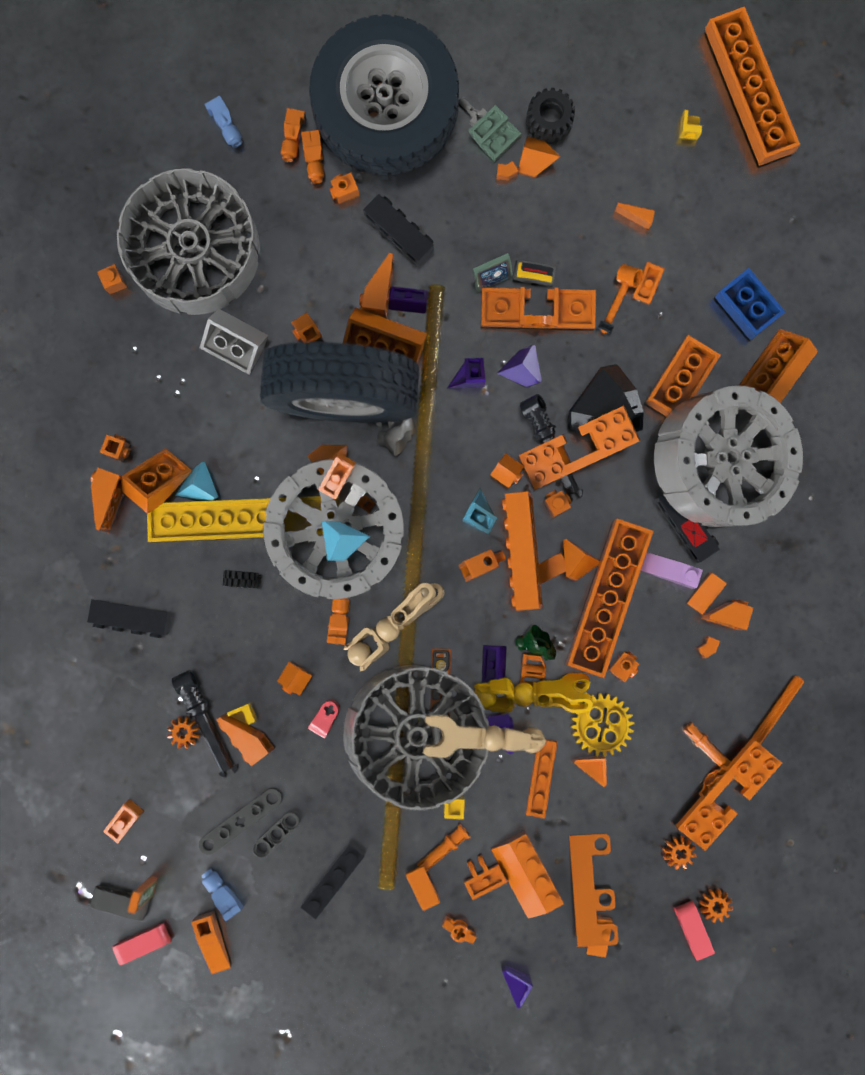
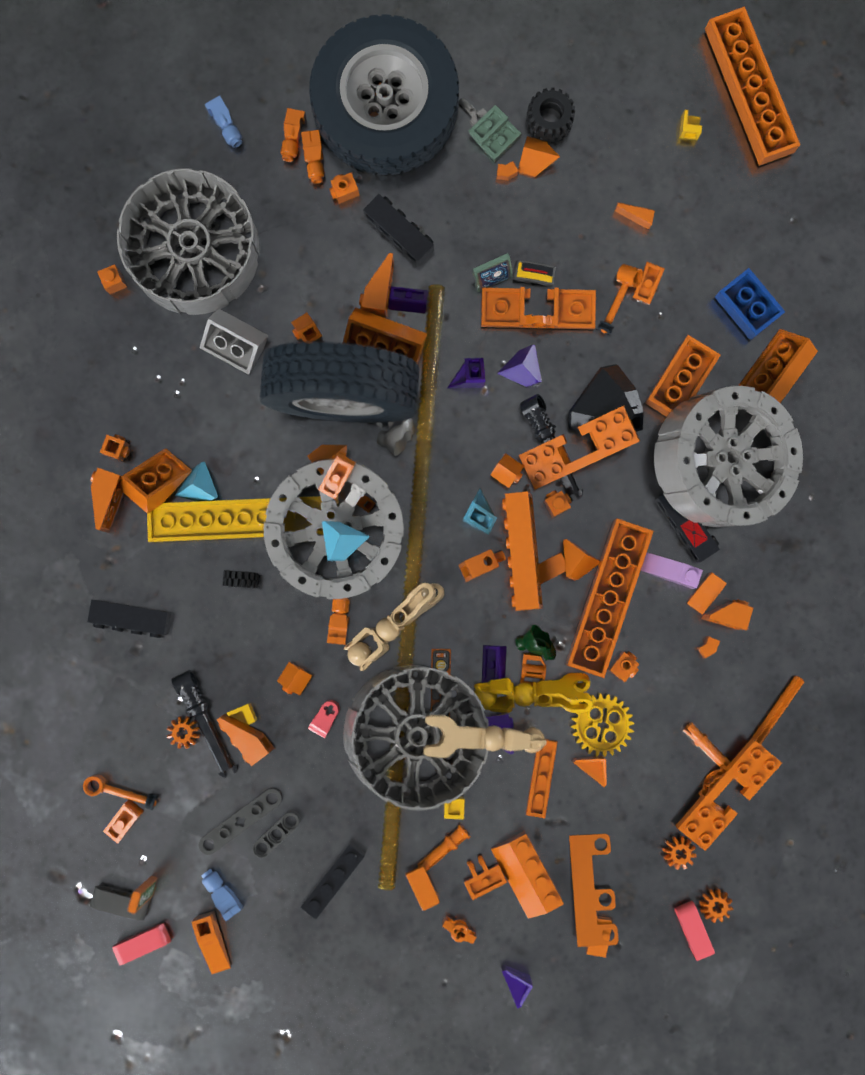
(149, 801): none -> orange piece

